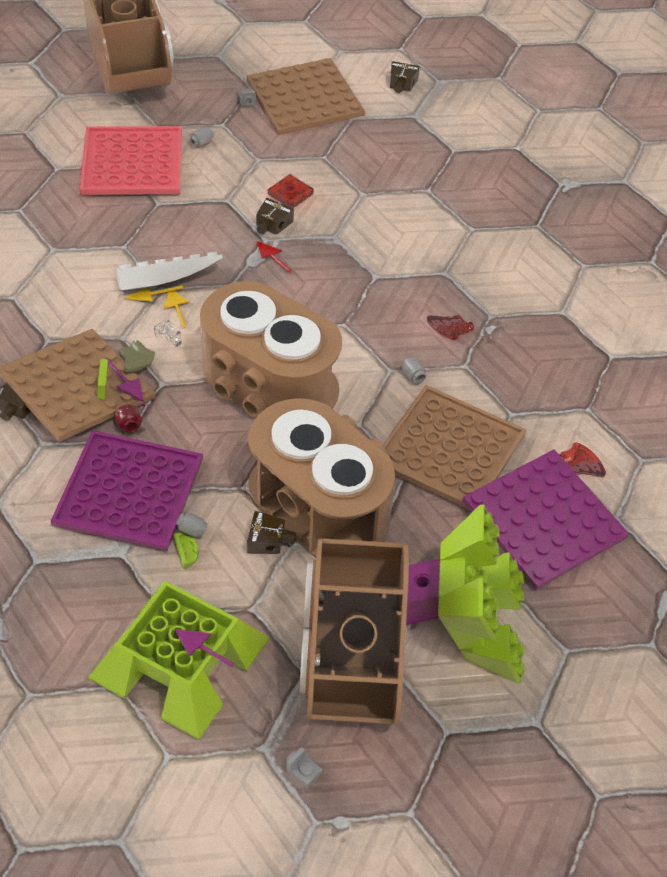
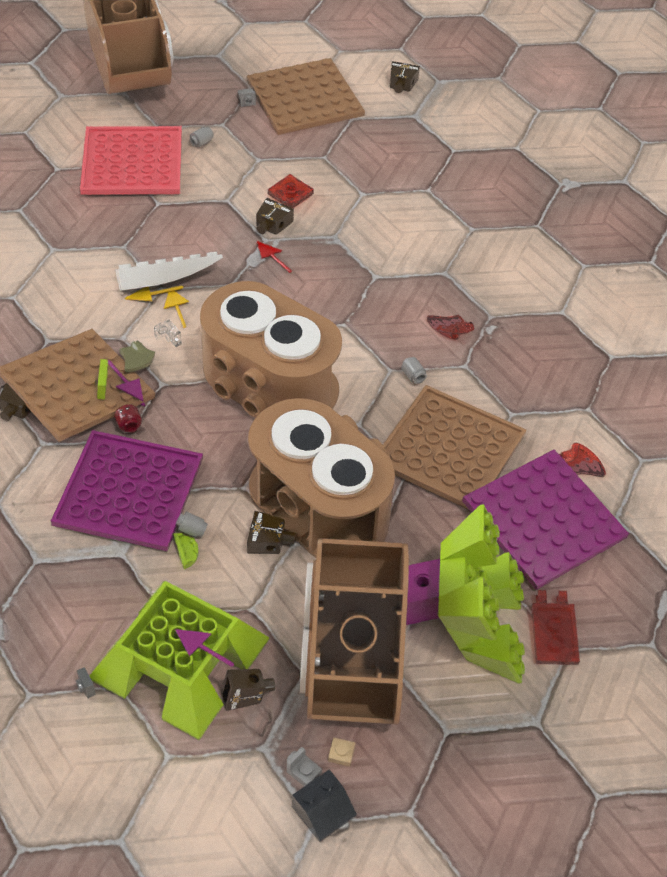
(85, 683): none -> dark grey plate
(245, 688): none -> dark brown torso
(323, 805): none -> black slope
(341, 752): none -> tan plate
(555, 630): none -> clear red tile

